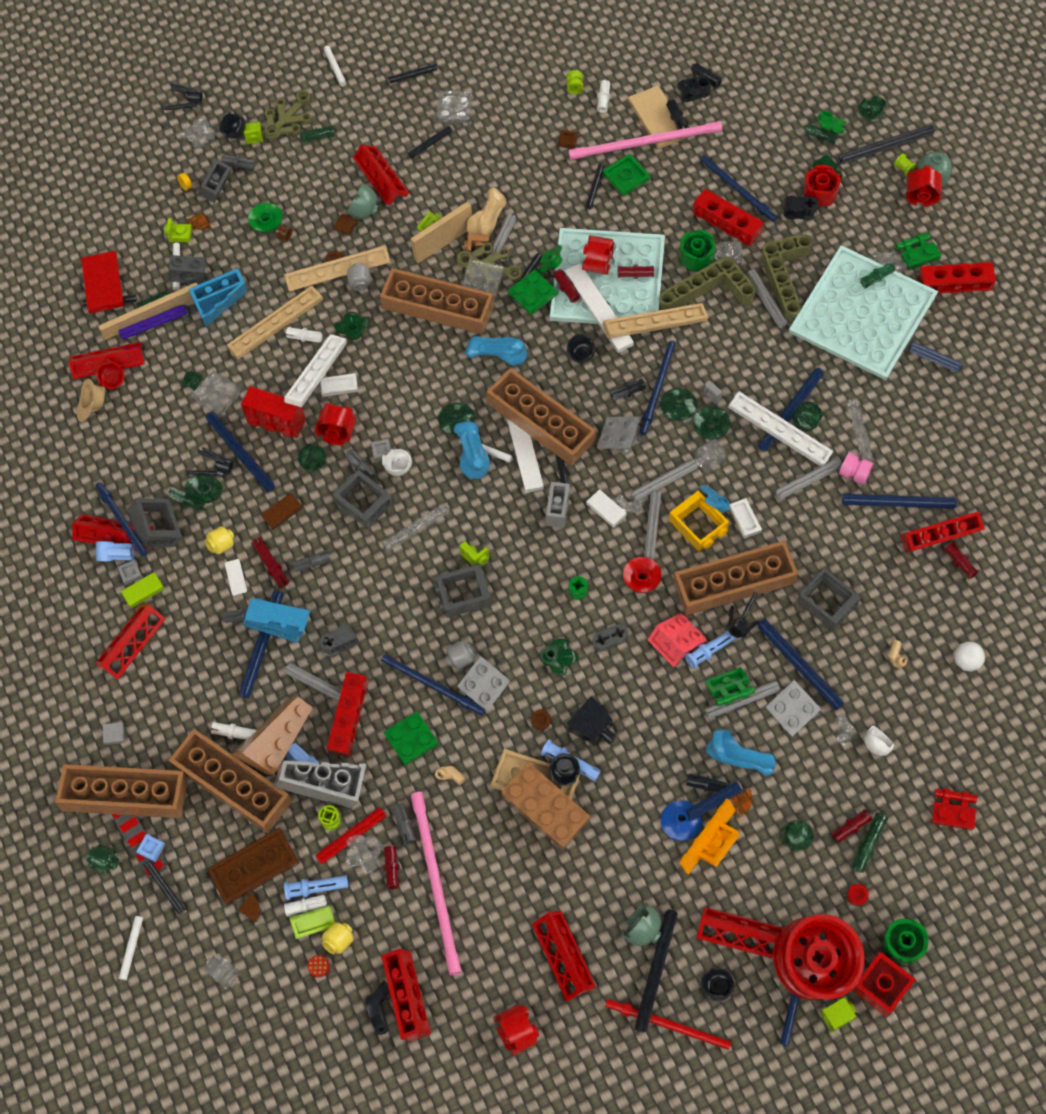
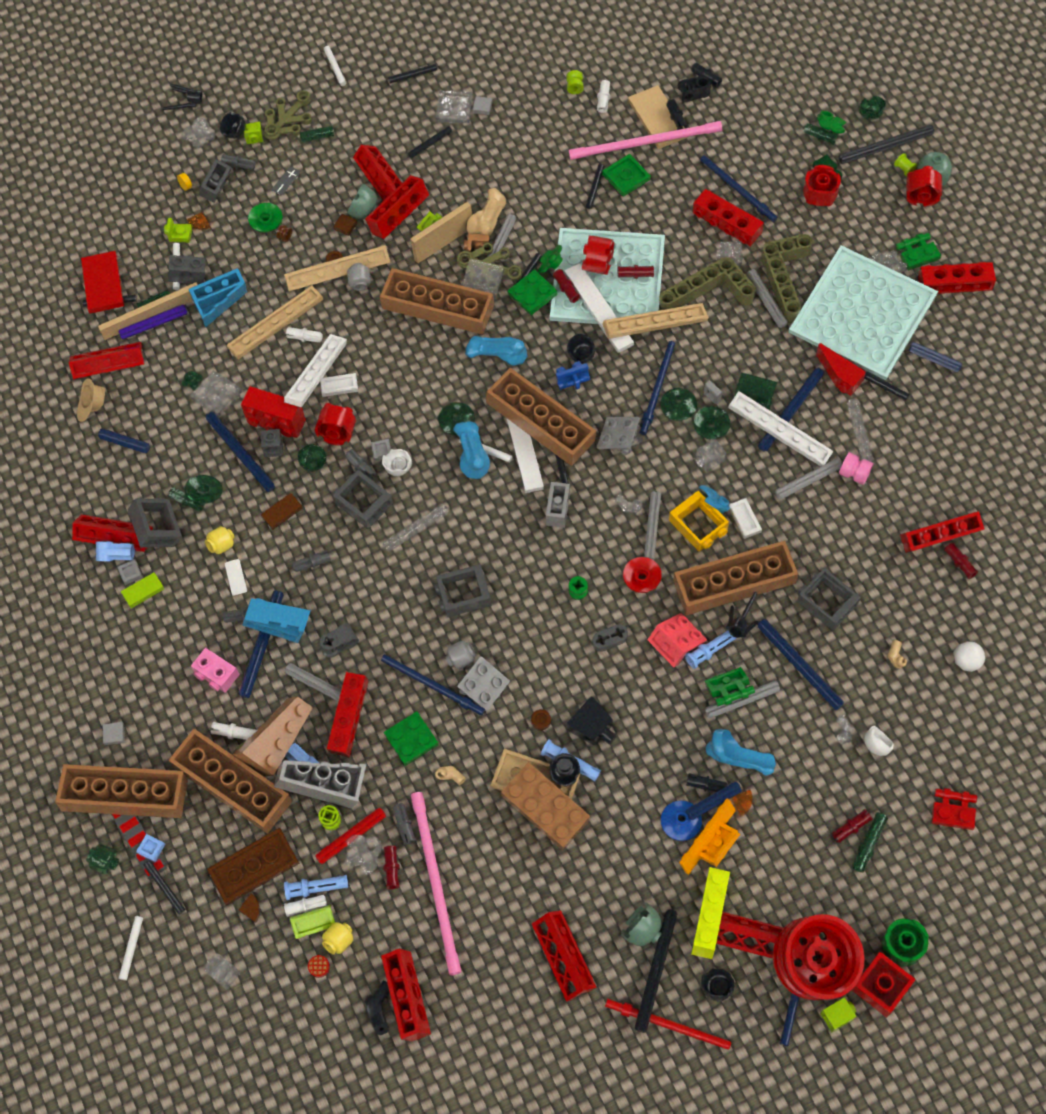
(107, 498): dark blue bar -> none
(110, 375): red hair -> none
(123, 440): none -> dark blue axle
(123, 638): red fence -> none
(214, 670): none -> bright pink brick
(222, 464): black plant -> none
(272, 443): none -> dark grey brick
(273, 567): dark red pin -> none
(286, 180): none -> dark grey sticker
(352, 325): dark green plate -> none
(397, 207): none -> red brick
(471, 554): lime bracket -> none
(482, 105): none -> light grey tile
(516, 1029): red brick -> none
(561, 656): dark green plate -> none
(568, 139): reddish brown tile -> none
(572, 376): none -> blue hips
(606, 508): white tile -> none
(627, 390): black axle -> none
(664, 479): light grey axle -> none
(697, 250): green brick -> none
(710, 913): none -> neon yellow arch
(757, 389): none -> clear green brick
(793, 708): light grey hinge -> none
(797, 835): clear green hair -> none
(798, 207): black piece -> none
(807, 416): clear green hair -> none
(843, 373): none -> red slope
(857, 895): red tile -> none
(877, 275): clear green axle -> none
(883, 384): none -> black bar
(899, 501): dark blue axle -> none

